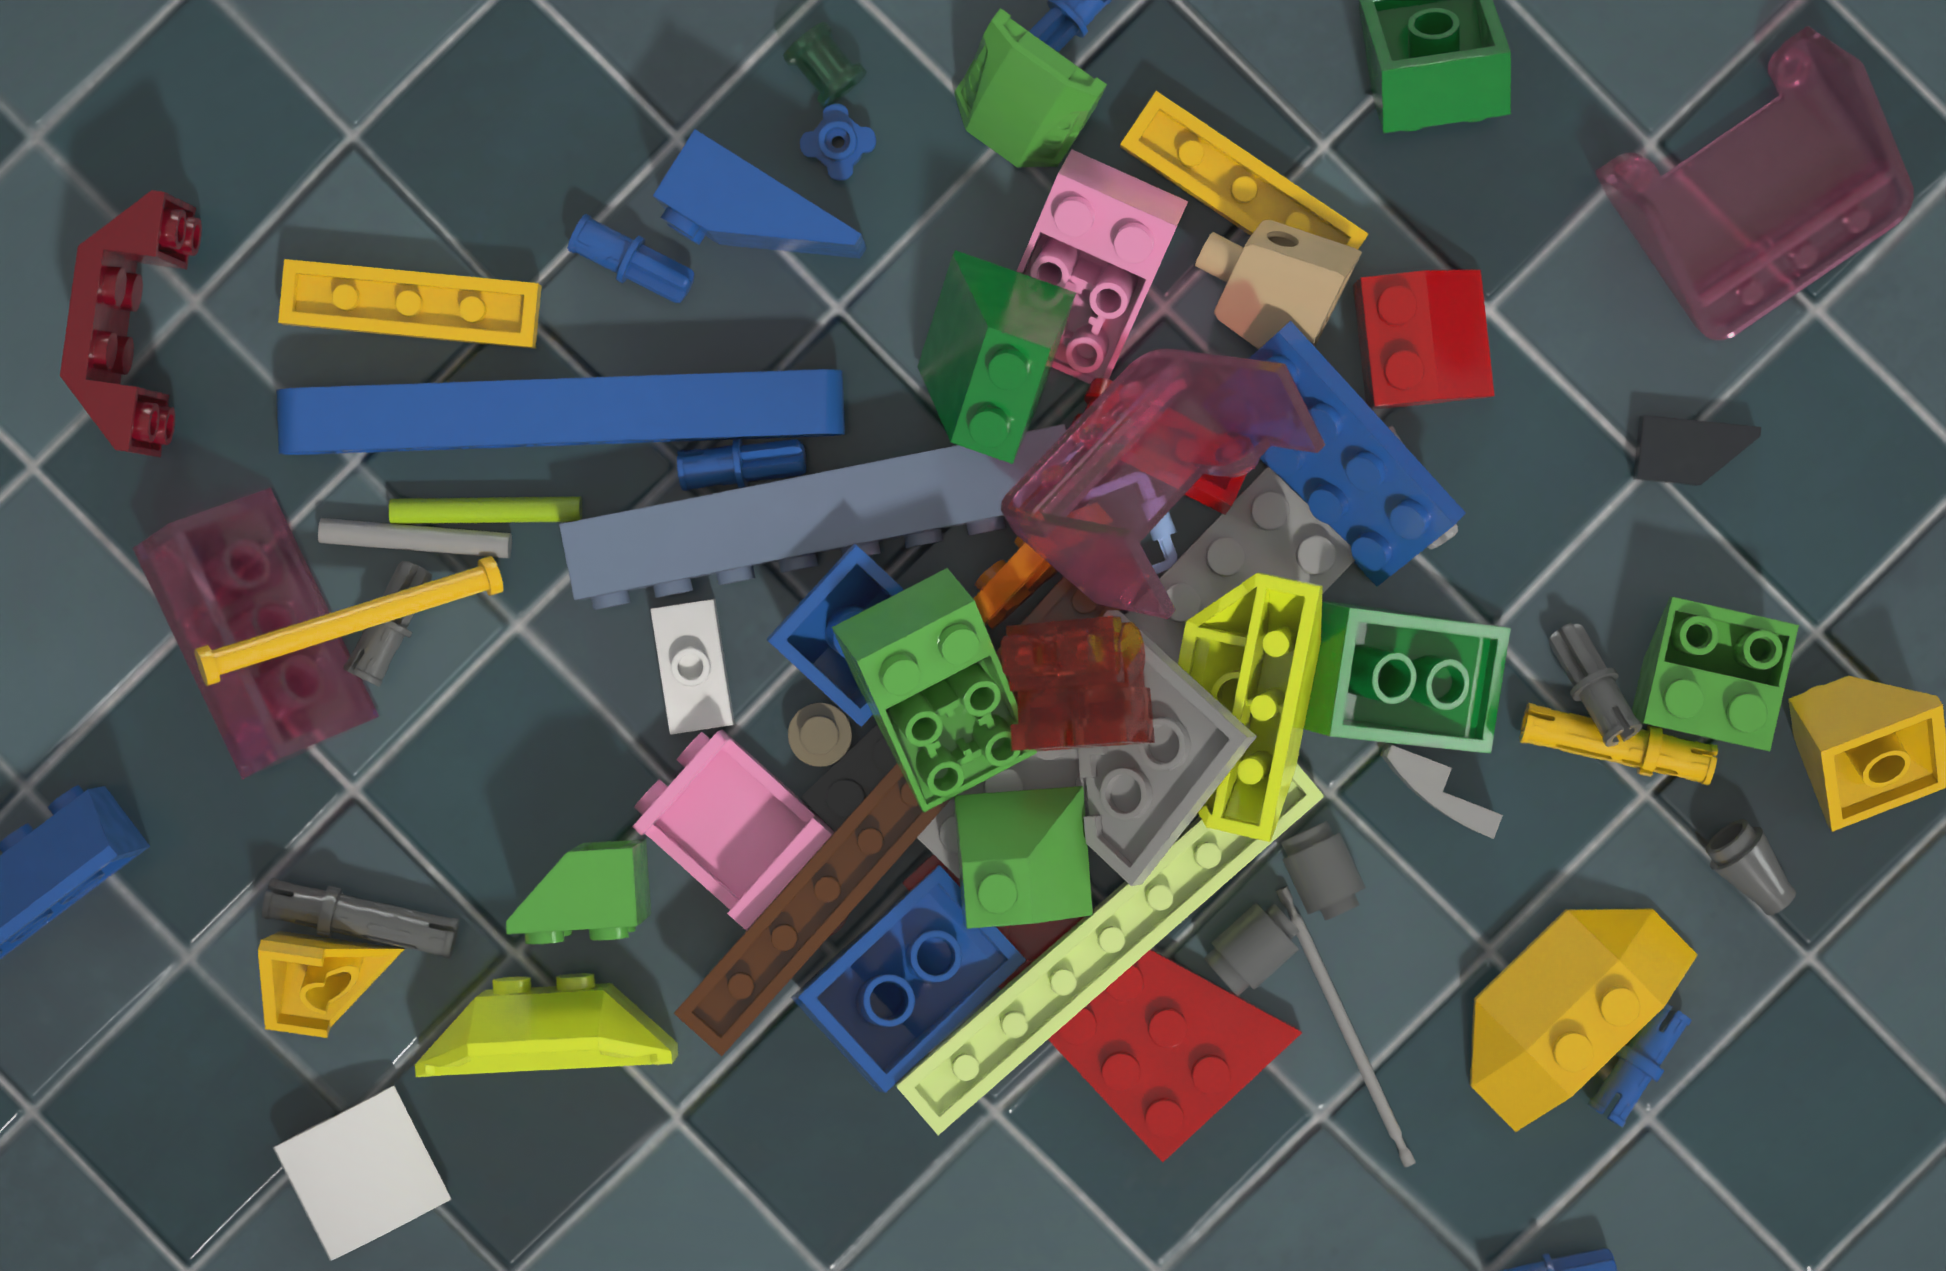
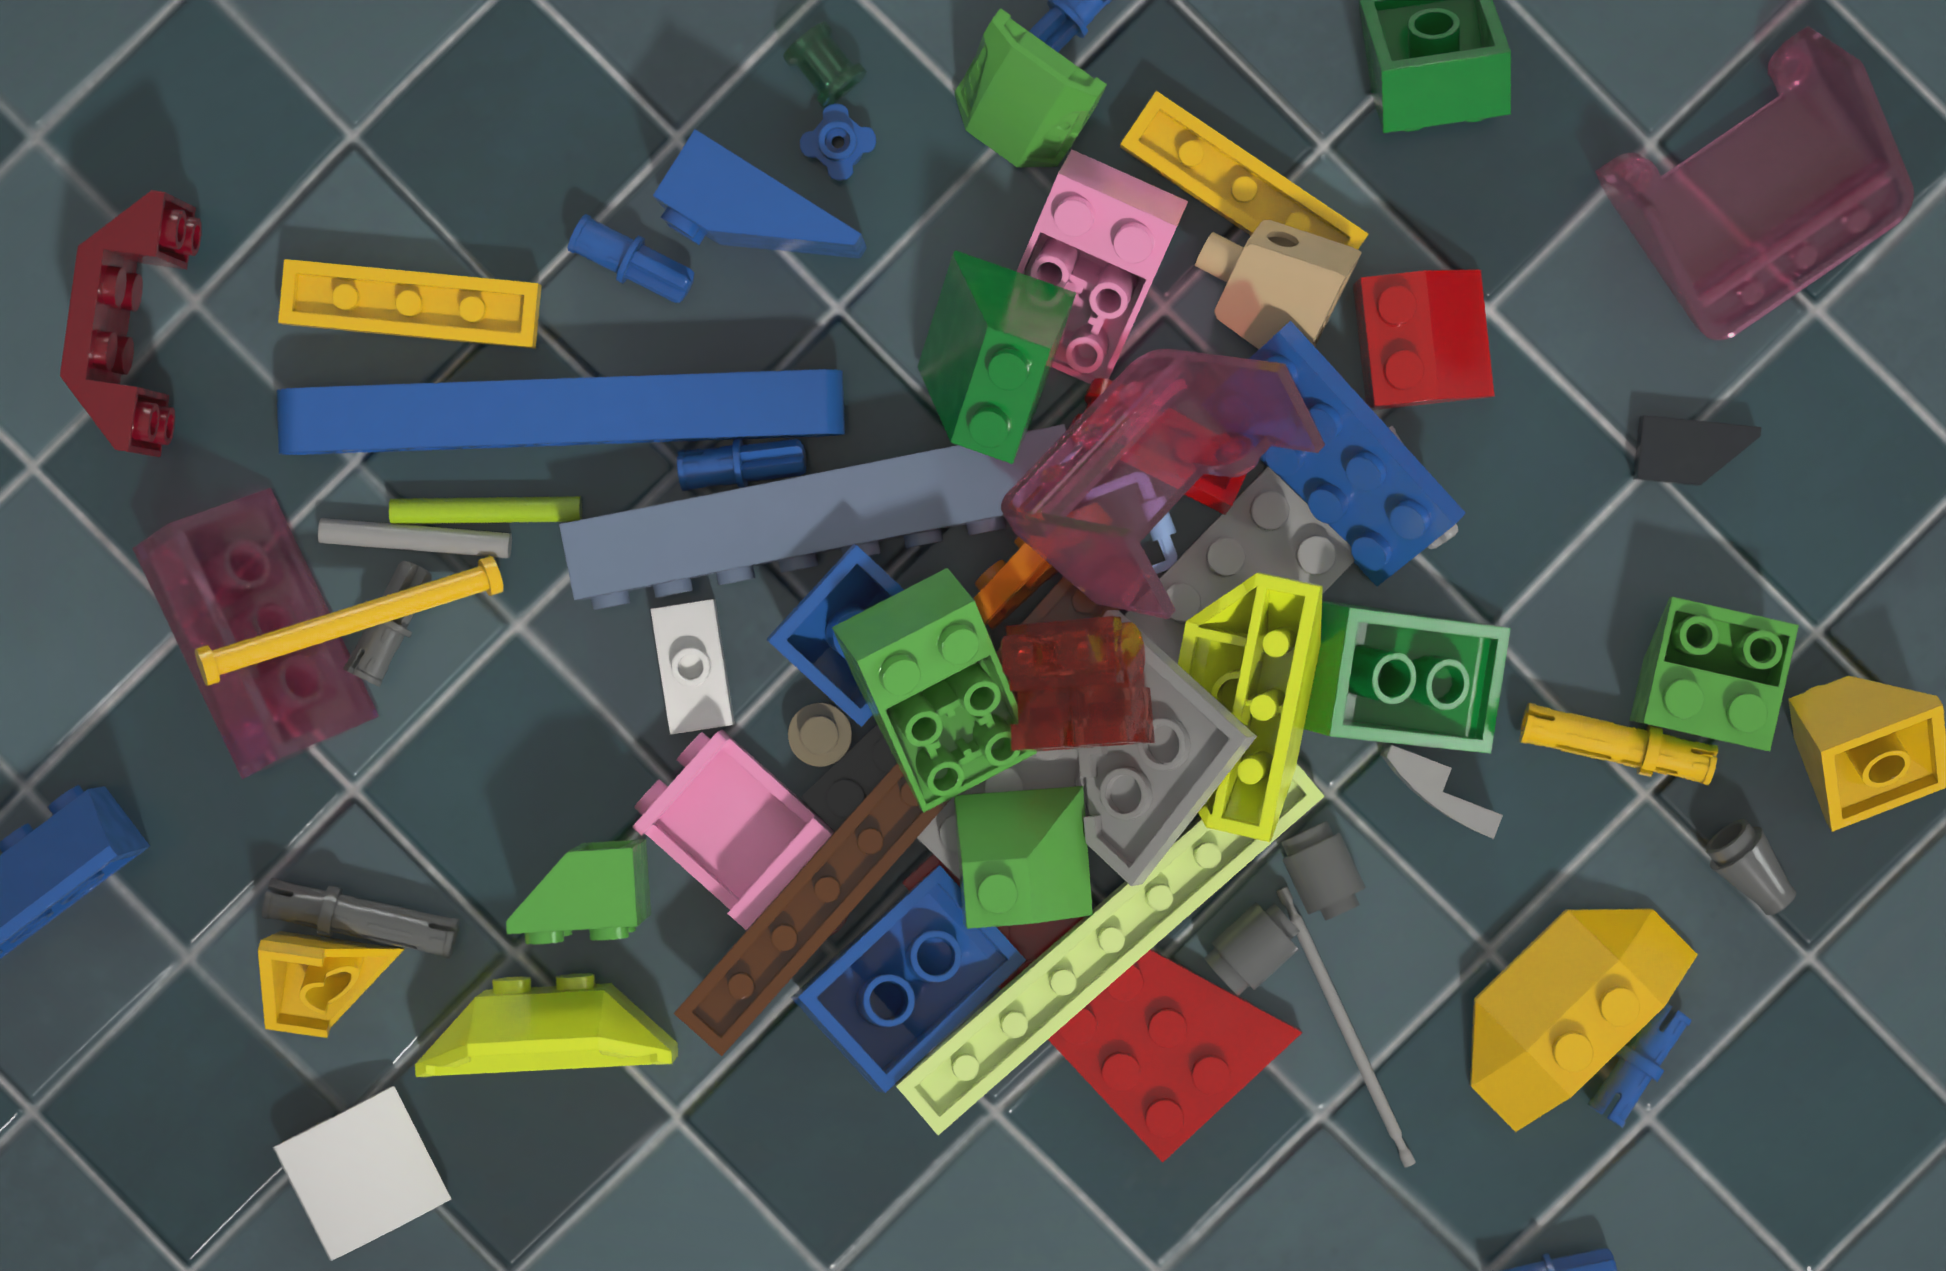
(1594, 684): dark grey axle -> none

